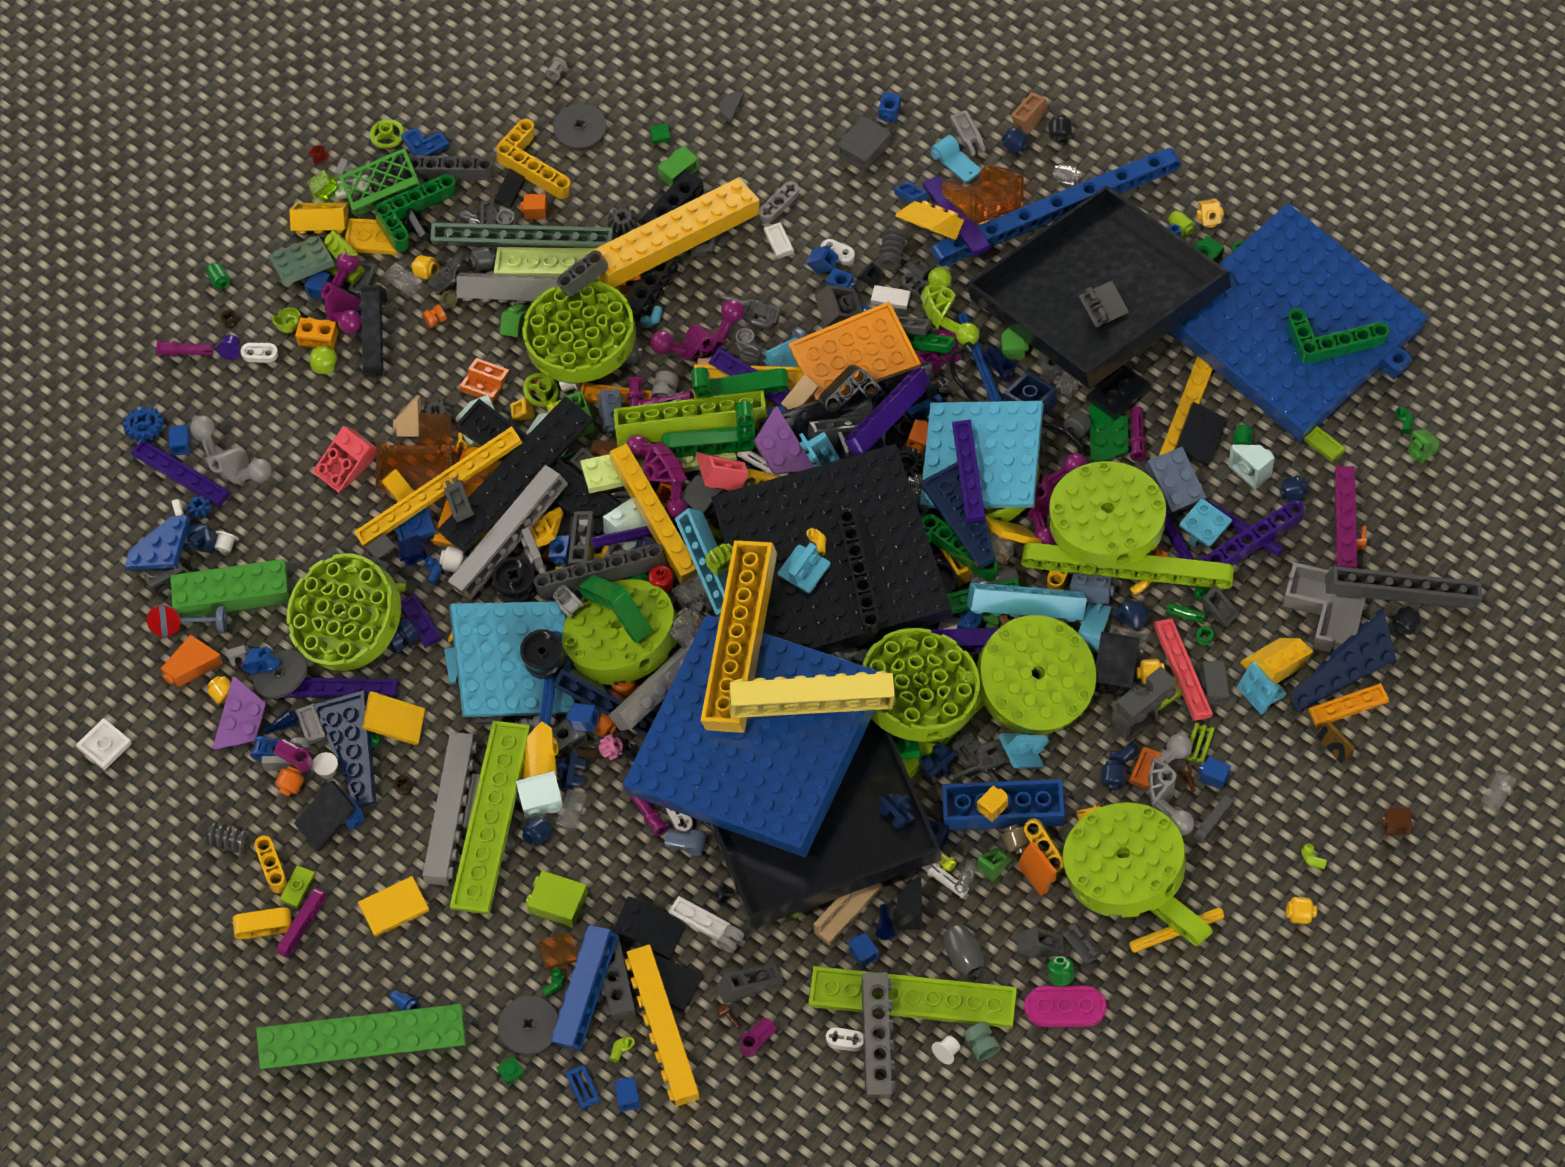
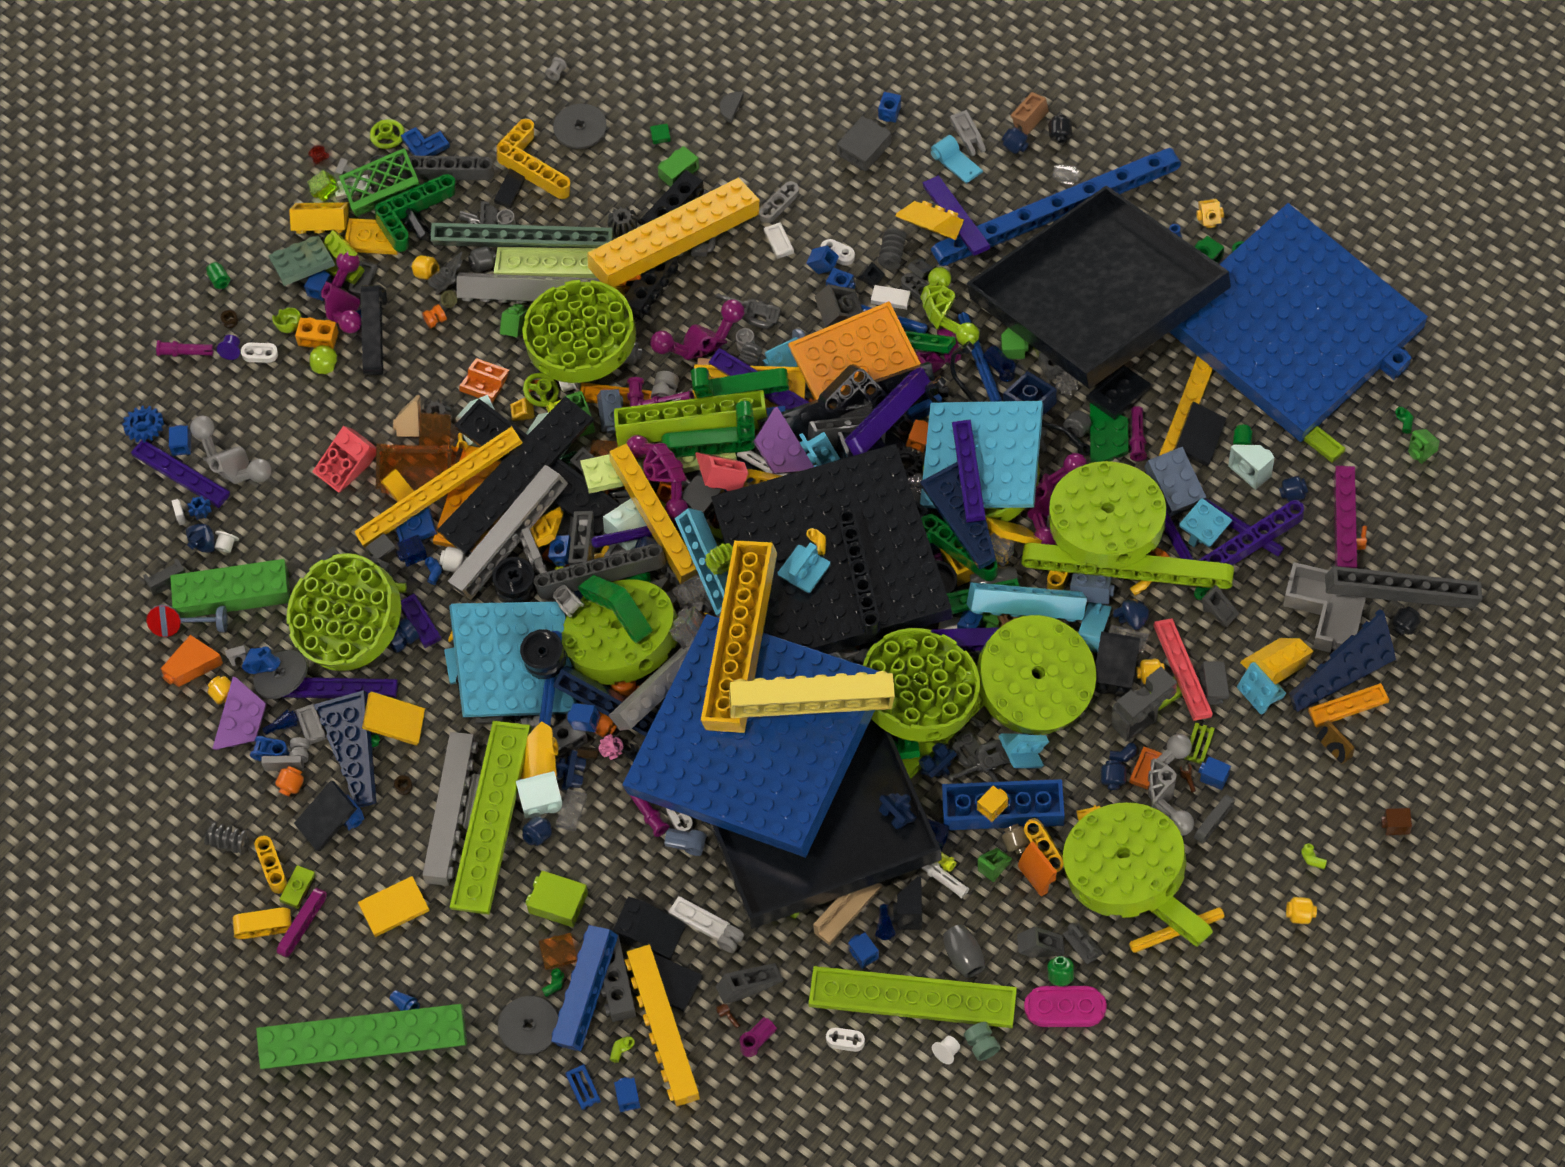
(103, 744): white plate -> none
(161, 547): blue plate -> none
(293, 755): magenta piece -> none
(325, 765): white piece -> none
(403, 279): clear plate -> none
(458, 500): dark grey hinge -> none
(510, 1070): green plate -> none
(534, 206): orange brick -> none
(582, 273): dark grey beam -> none
(648, 322): medium azure arm -> none
(661, 577): red head -> none
(722, 894): black bush -> none
(800, 393): tan tile -> none
(875, 1088): dark grey brick -> none
(910, 192): blue plate -> none
(915, 325): dark grey hinge -> none
(966, 875): clear pin -> none
(995, 194): clear orange windscreen -> none
(1103, 303): dark grey hinge -> none
(1185, 223): lime brick -> none
(1185, 613): green pin -> none
(1204, 642): green bush -> none
(1333, 340): green beam -> none
(1498, 791): clear plate -> none

